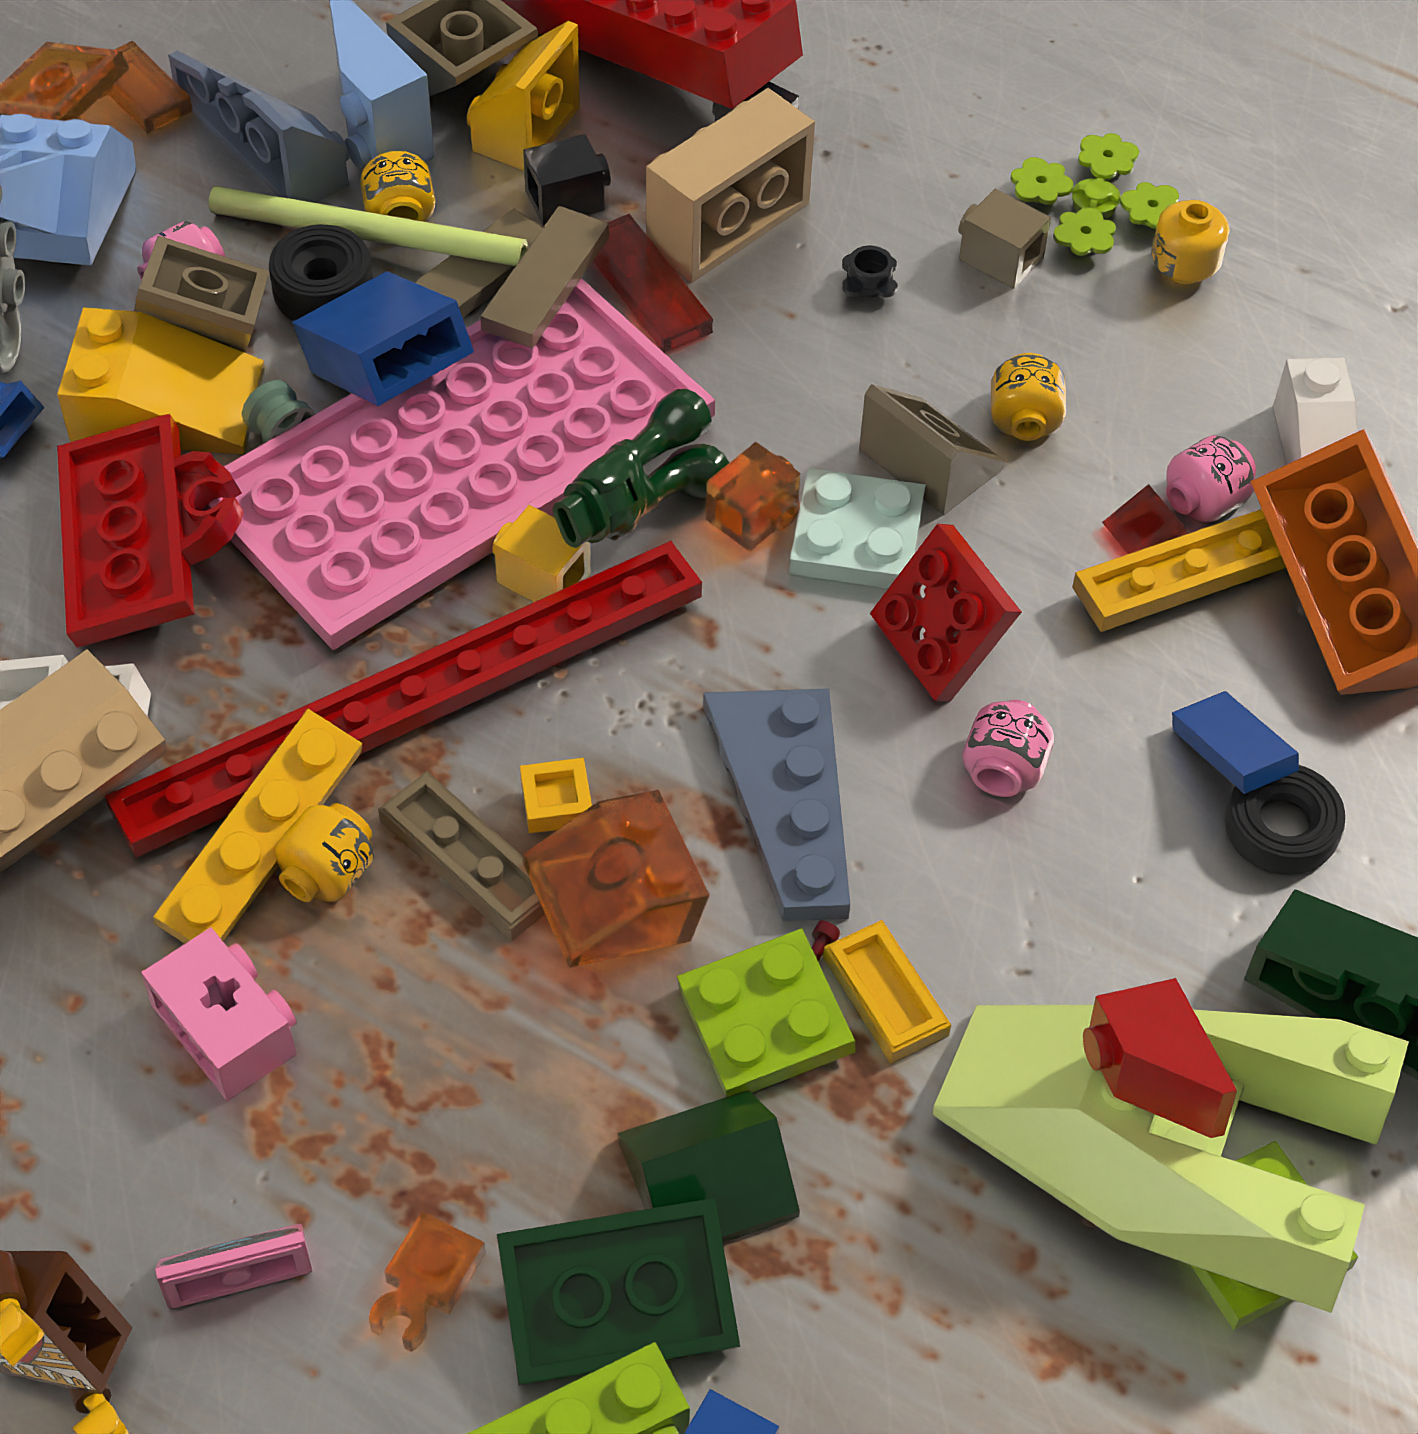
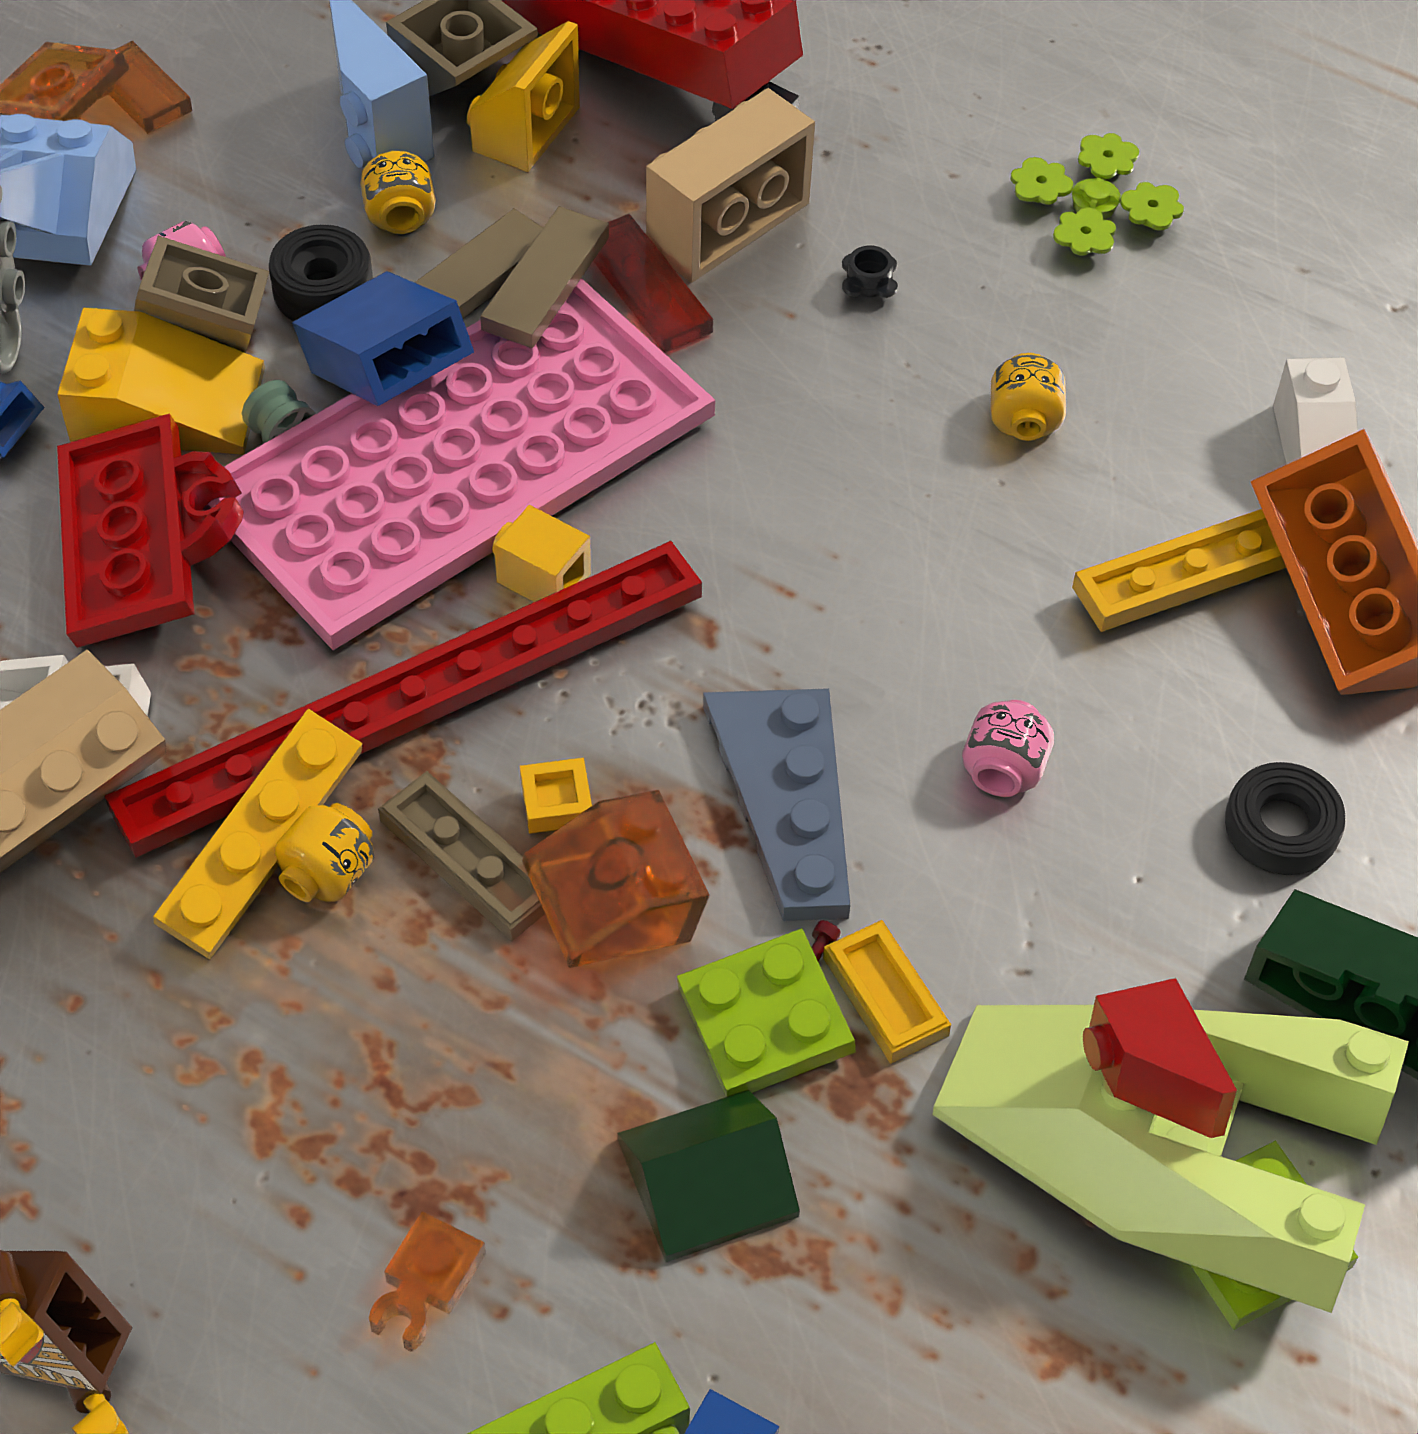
(221, 1012): bright pink brick -> none
(233, 1266): bright pink slope -> none
(270, 136): sand blue wedge -> none
(369, 225): yellowish green piece -> none
(565, 176): black brick -> none
(614, 1285): dark green plate -> none
(615, 490): dark green piece -> none
(753, 496): clear orange brick -> none
(855, 528): light aqua plate -> none
(924, 447): dark tan slope -> none
(961, 612): red plate -> none
(1003, 237): dark tan brick -> none
(1144, 522): clear red slope -> none
(1190, 241): yellow head -> none
(1211, 478): bright pink head -> none
(1235, 742): blue tile -> none

